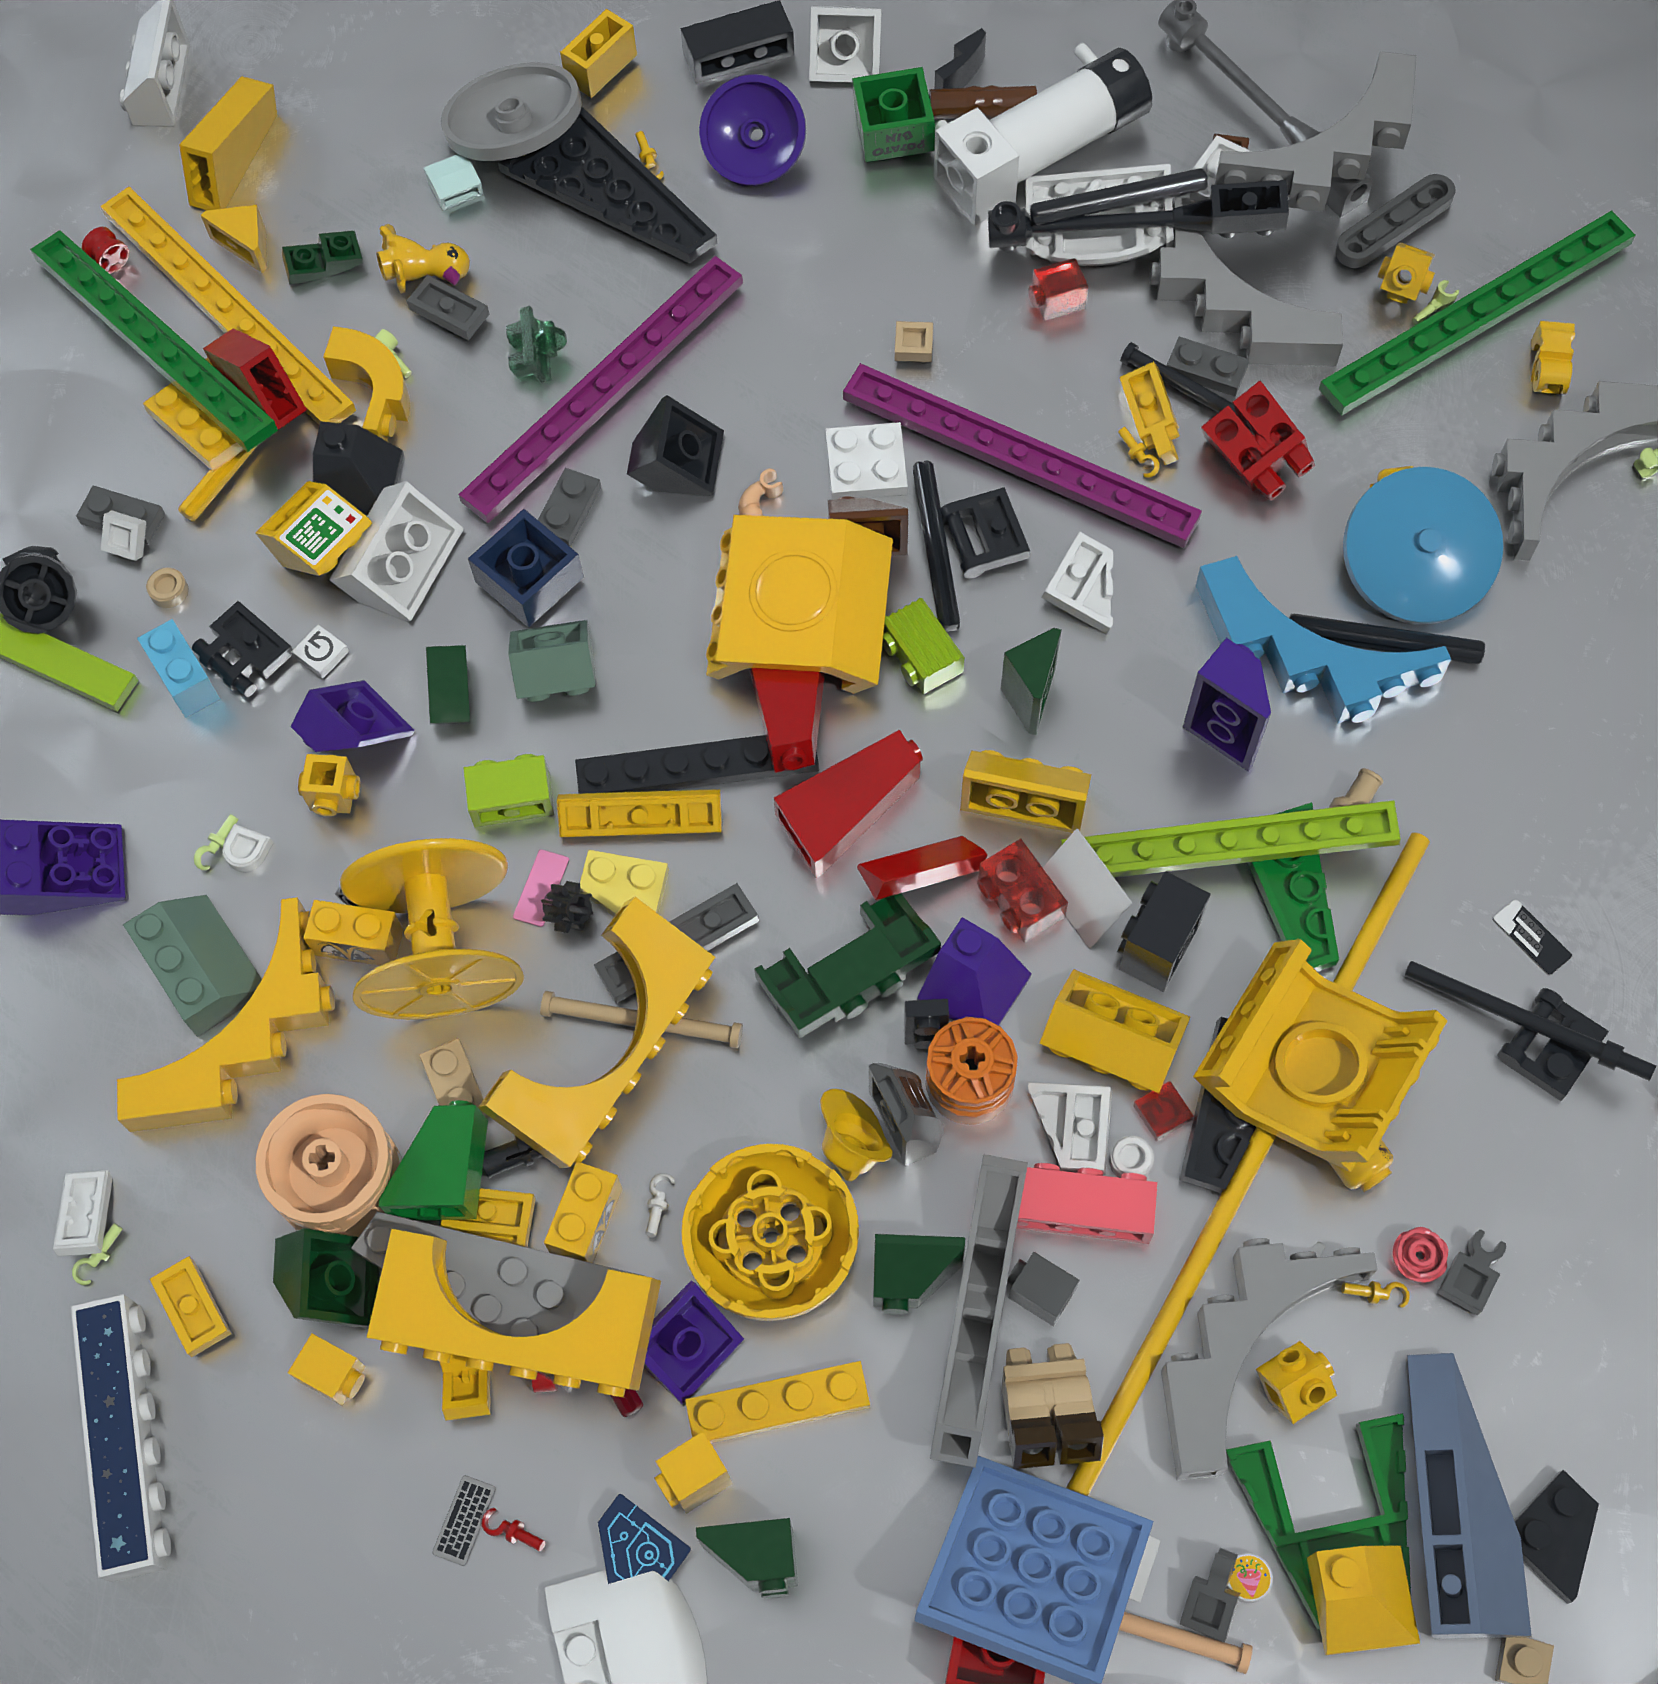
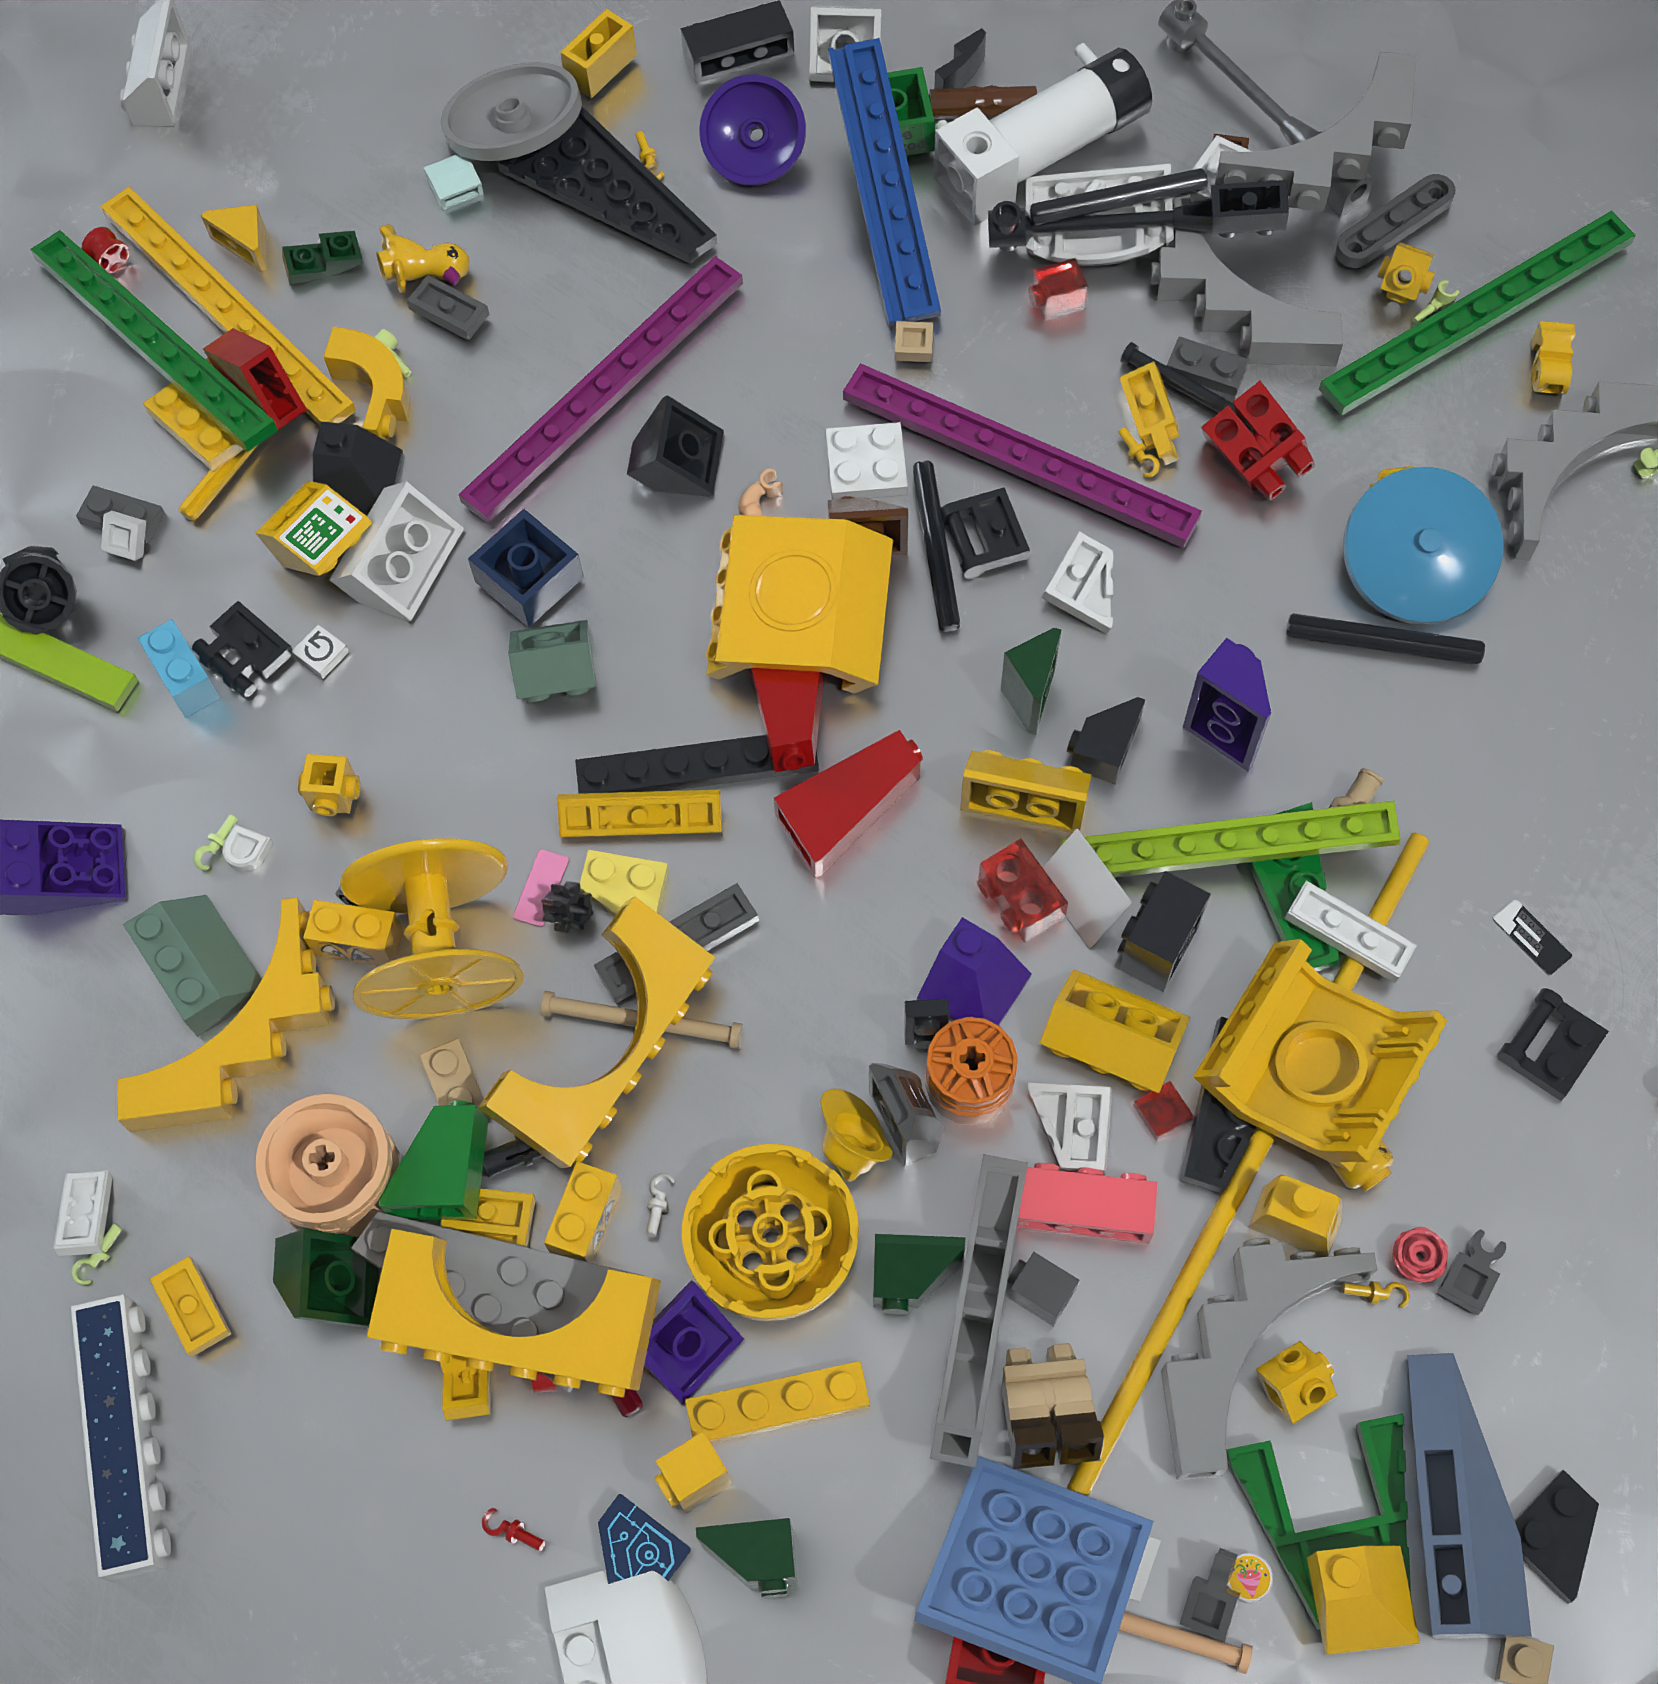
(167, 587): tan tile -> none
(226, 142): yellow slope -> none
(328, 1370): yellow brick -> none
(347, 718): dark purple slope -> none
(447, 684): dark green slope -> none
(463, 1520): sticker -> none
(508, 790): lime brick -> none
(539, 344): clear green hips -> none
(569, 504): dark grey plate -> none
(854, 973): dark green bracket -> none
(884, 182): none -> blue plate
(921, 866): red slope -> none
(922, 646): lime brick -> none
(1106, 740): none -> black slope
(1131, 1155): white tile -> none
(1298, 1215): none -> yellow torso
(1301, 659): dark azure arch -> none
(1350, 931): none -> white tile
(1609, 1054): black bar -> none

